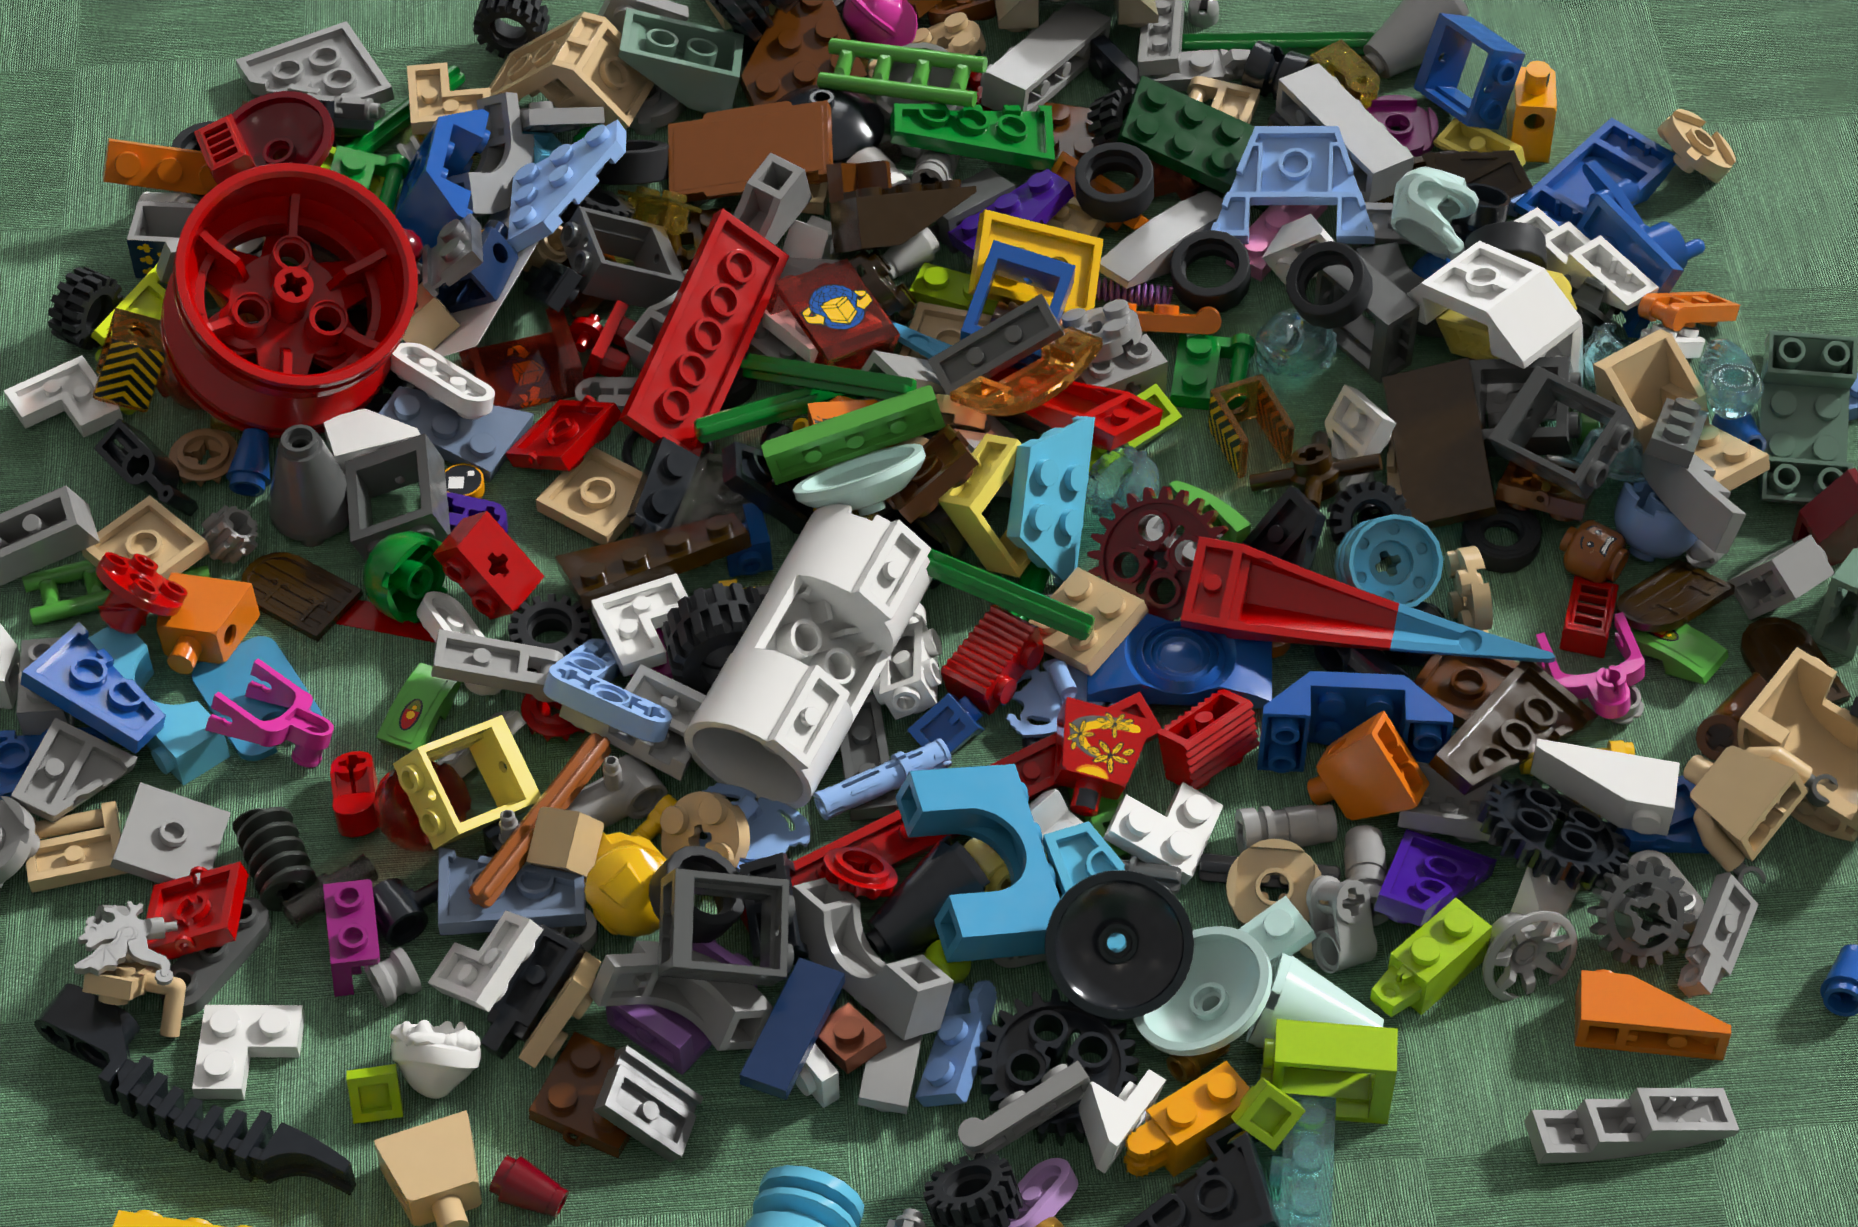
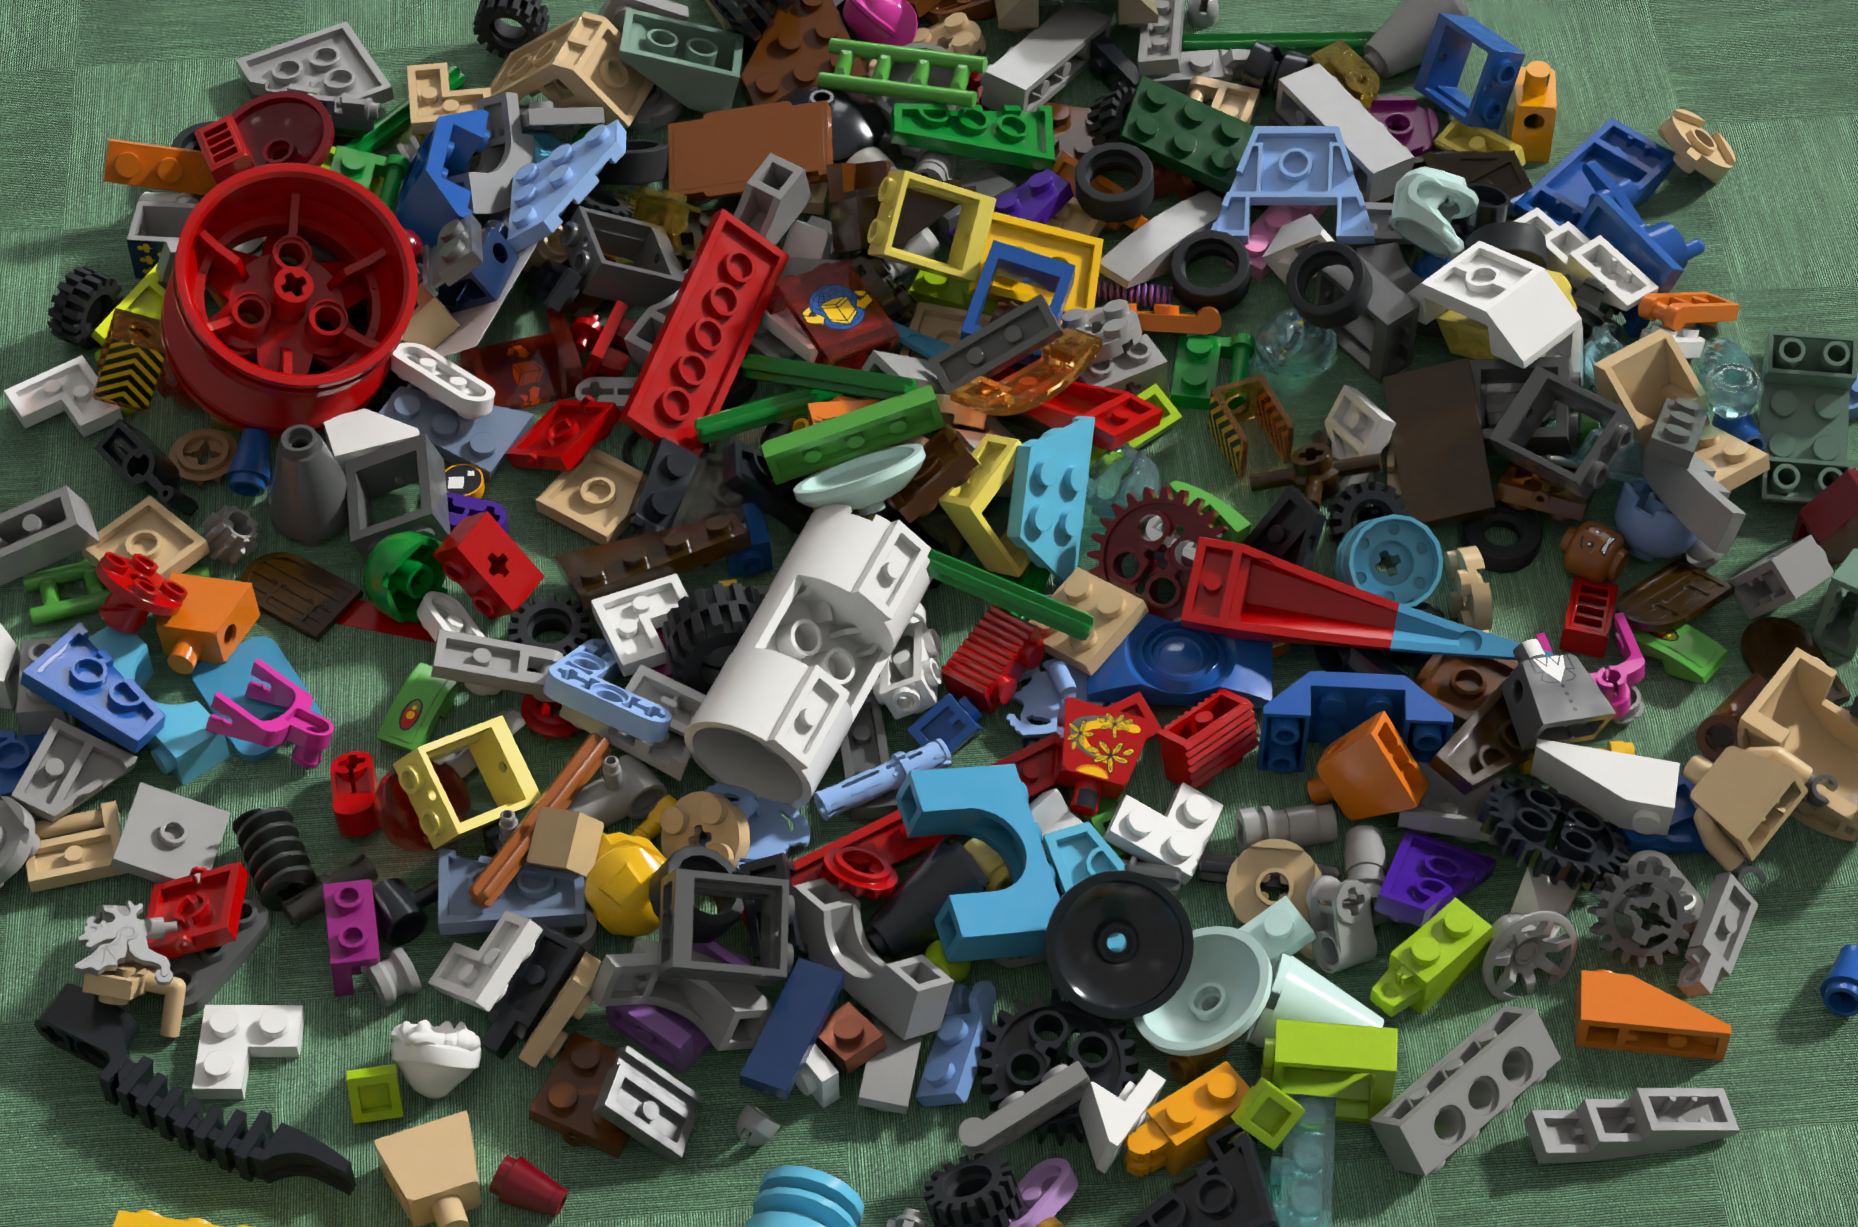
(758, 1123): none -> light grey hinge
(969, 234): none -> light yellow window
(1465, 1090): none -> light grey brick
(1553, 698): none -> dark grey torso

